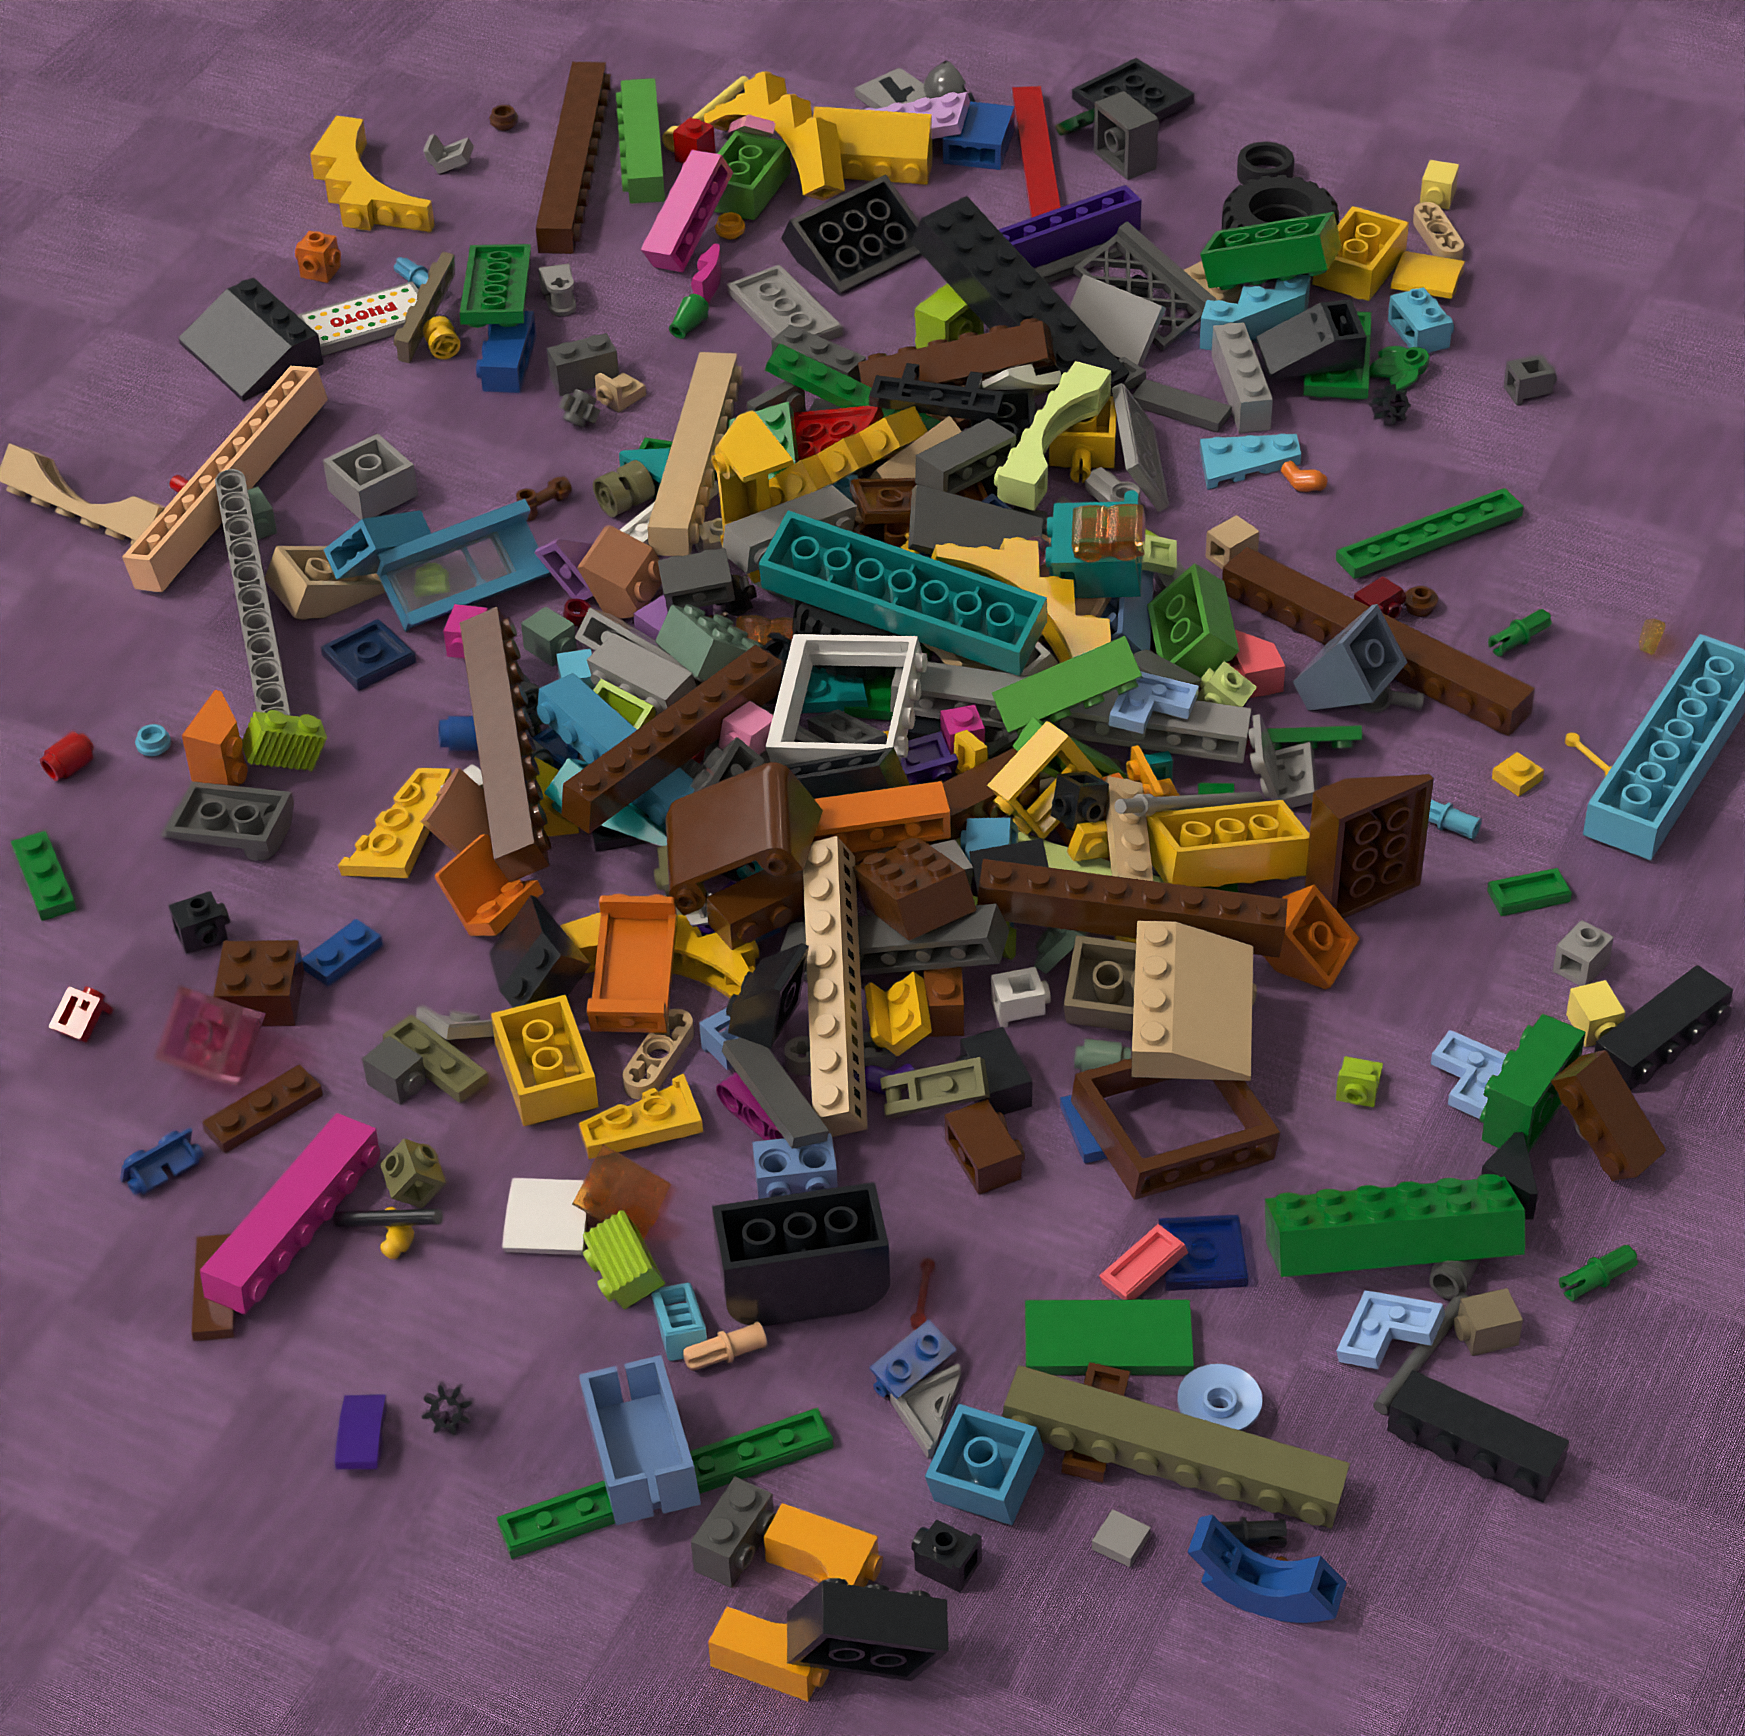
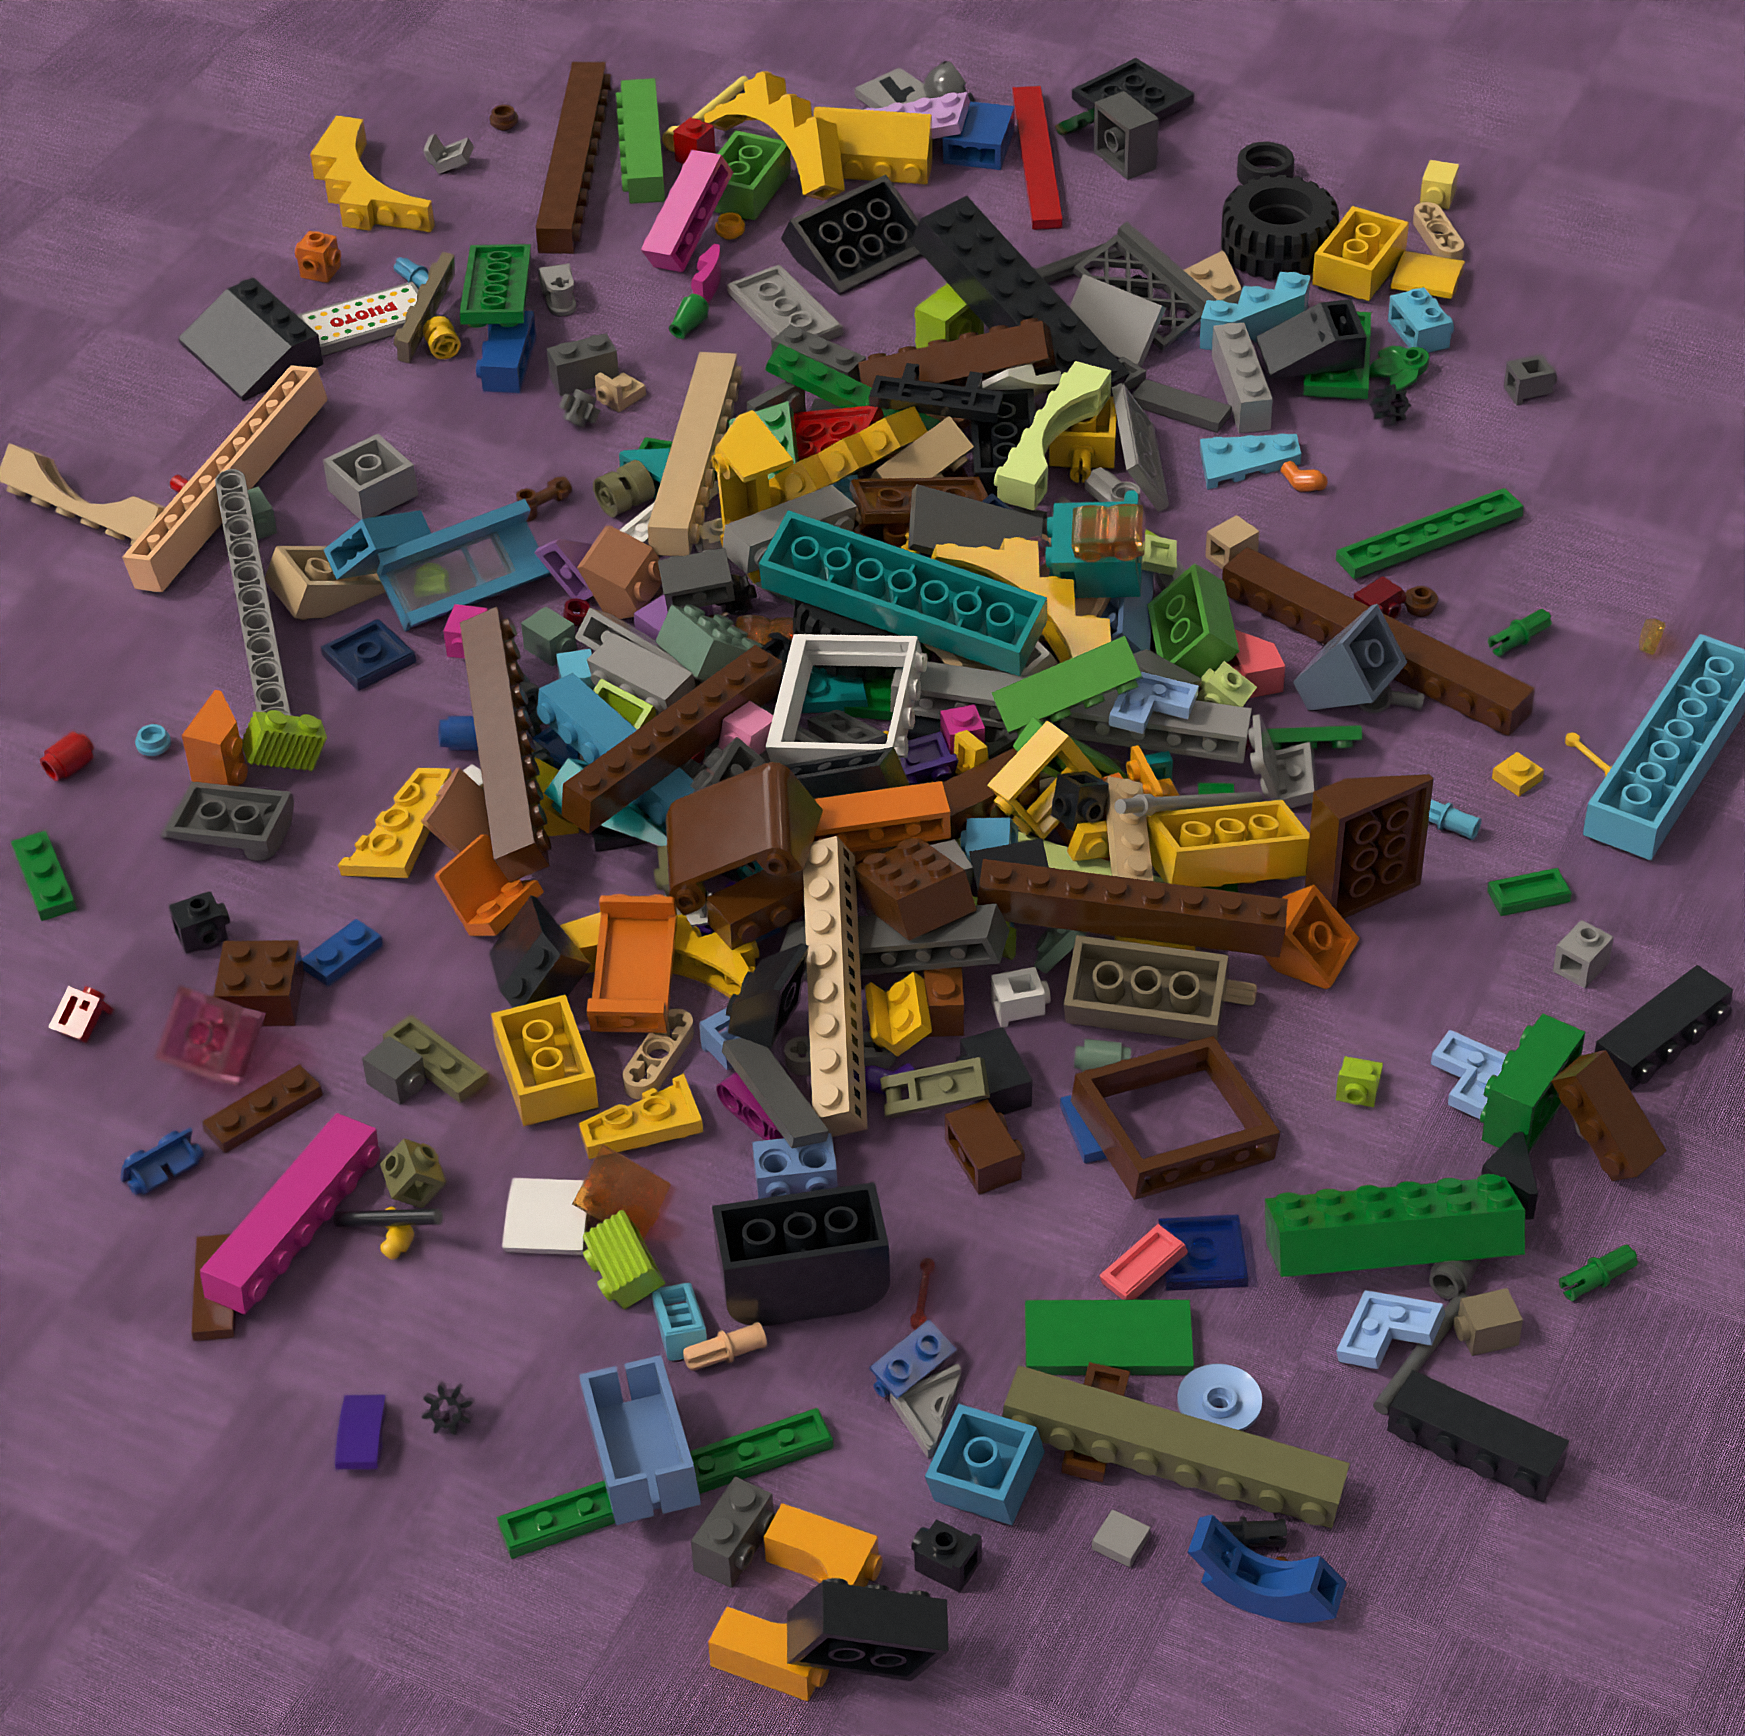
(457, 1025): light grey tile -> none
(752, 125): bright pink tile -> none
(964, 457): dark grey brick -> none
(1074, 226): dark purple brick -> none
(1191, 1004): tan slope -> none
(1271, 251): green brick -> none
(1594, 1010): light yellow brick -> none

